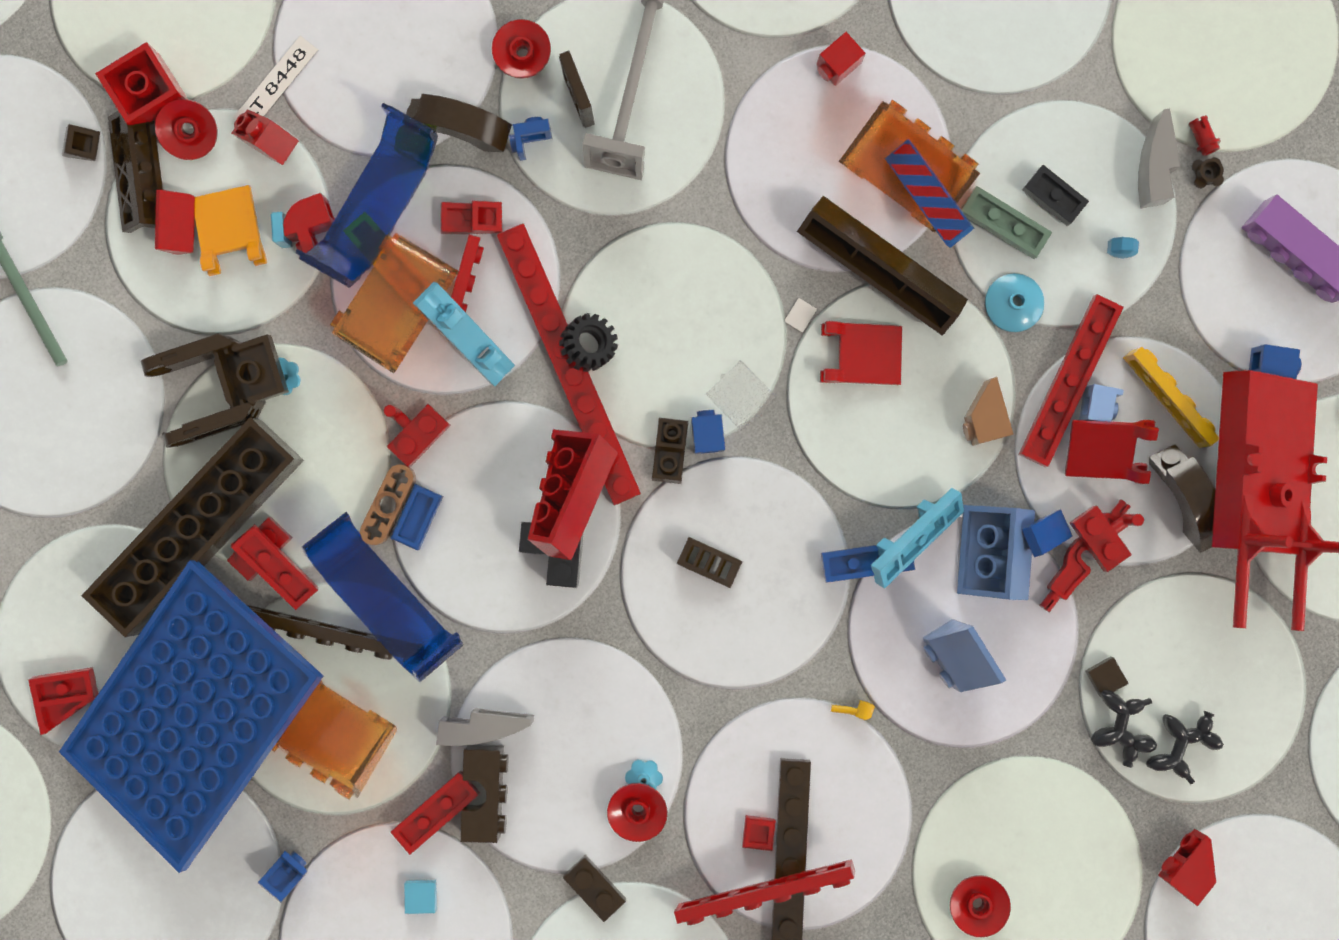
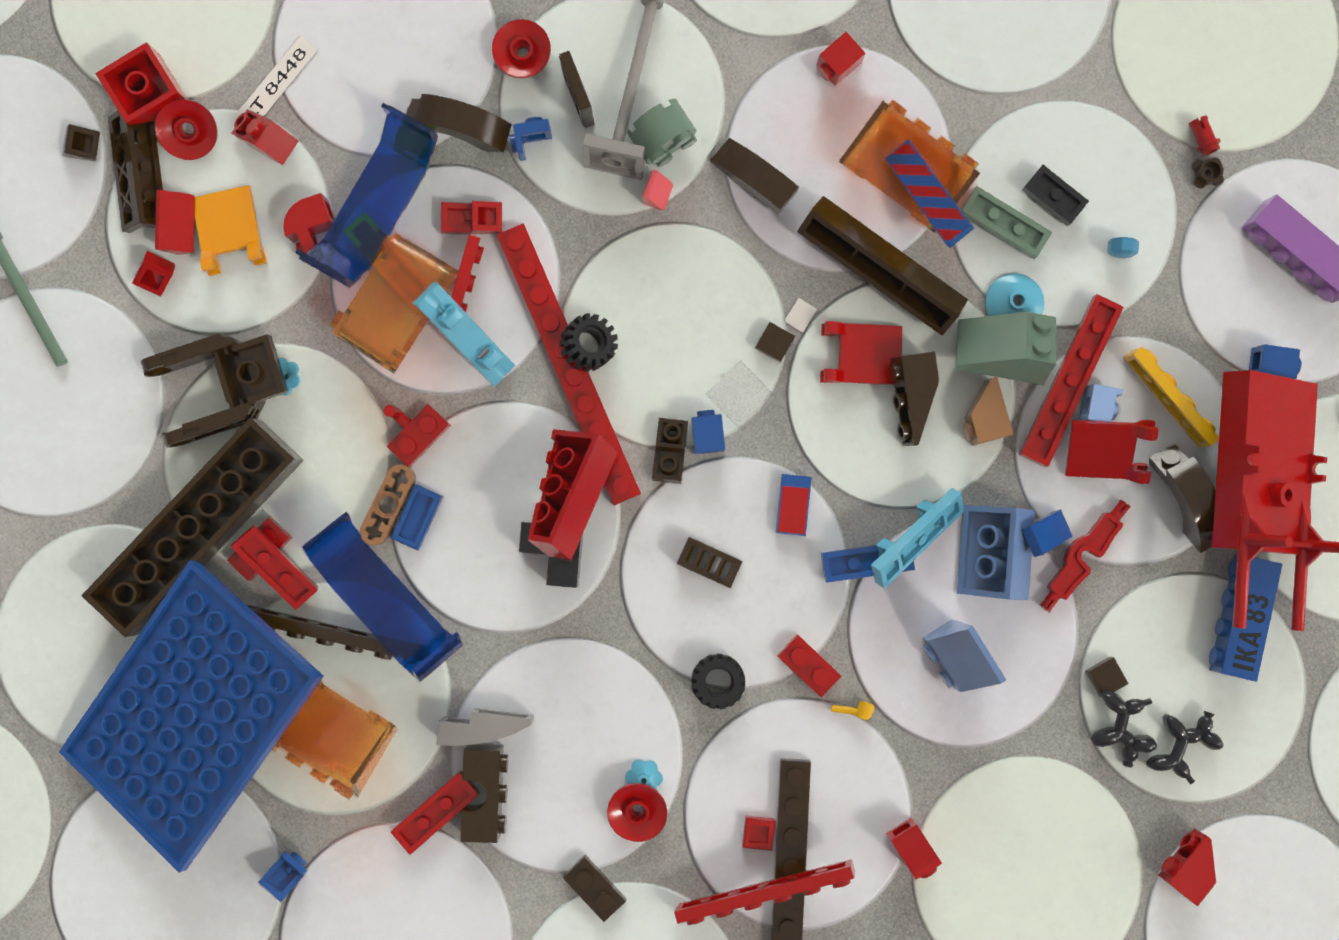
(61, 695): red wing -> none
(153, 273): none -> red slope
(278, 236): medium azure tile -> none
(420, 896): medium azure tile -> none
(657, 190): none -> coral slope
(663, 132): none -> sand green brick
(711, 699): none -> black tyre
(755, 175): none -> dark brown slope
(774, 342): none -> dark brown tile
(793, 504): none -> red tile
(809, 665): none -> red plate
(914, 849): none -> red slope
(915, 388): none -> dark brown slope
(987, 918): red dish -> none
(1008, 346): none -> sand green slope
(1102, 537): red plate -> none
(1157, 162): light grey slope -> none
(1241, 650): none -> blue brick

